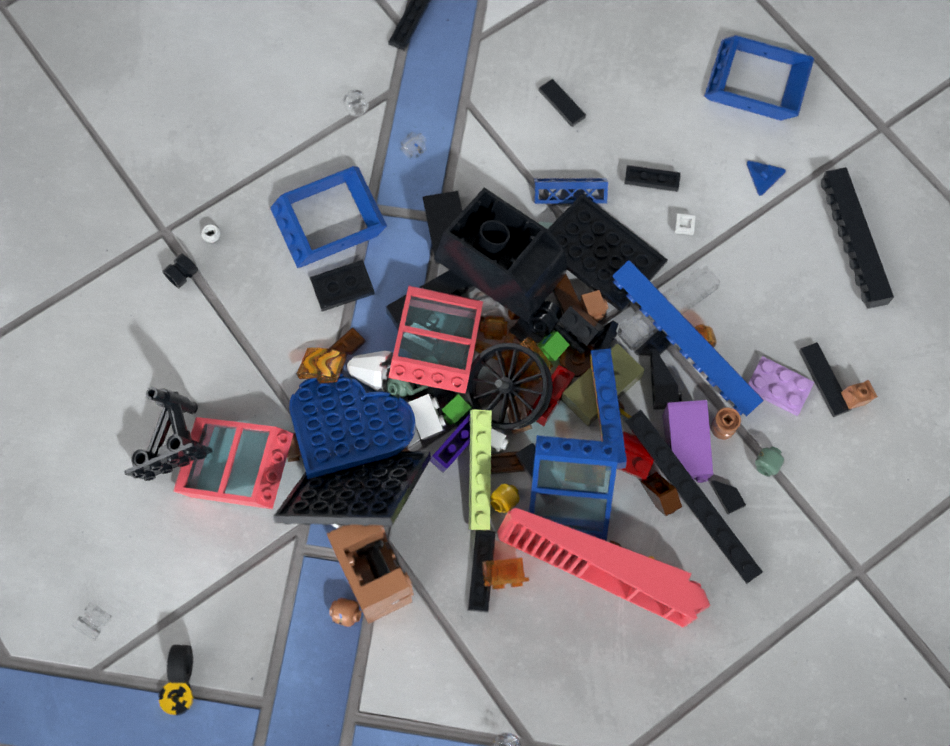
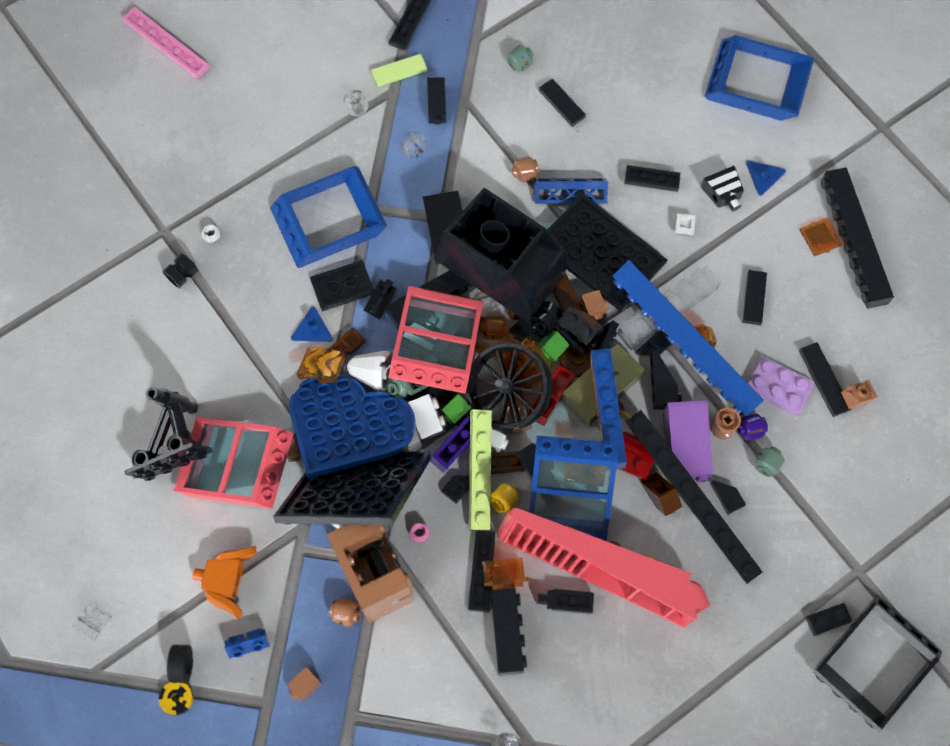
(166, 43): none -> bright pink plate
(223, 577): none -> orange torso
(255, 641): none -> blue hinge
(303, 685): none -> nougat brick
(312, 328): none -> blue piece
(380, 298): none -> black hinge
(399, 70): none -> yellowish green tile
(419, 526): none -> bright pink plate
(436, 100): none -> black brick
(456, 488): none -> black tile
(507, 631): none -> black brick
(520, 58): none -> sand green head
(525, 169): none -> nougat head
(567, 601): none -> black hinge
(724, 188): none -> black torso
(753, 427): none -> dark purple head
(754, 297): none -> black tile
(820, 237): none -> clear orange piece
(829, 619): none -> black plate
(848, 693): none -> black window

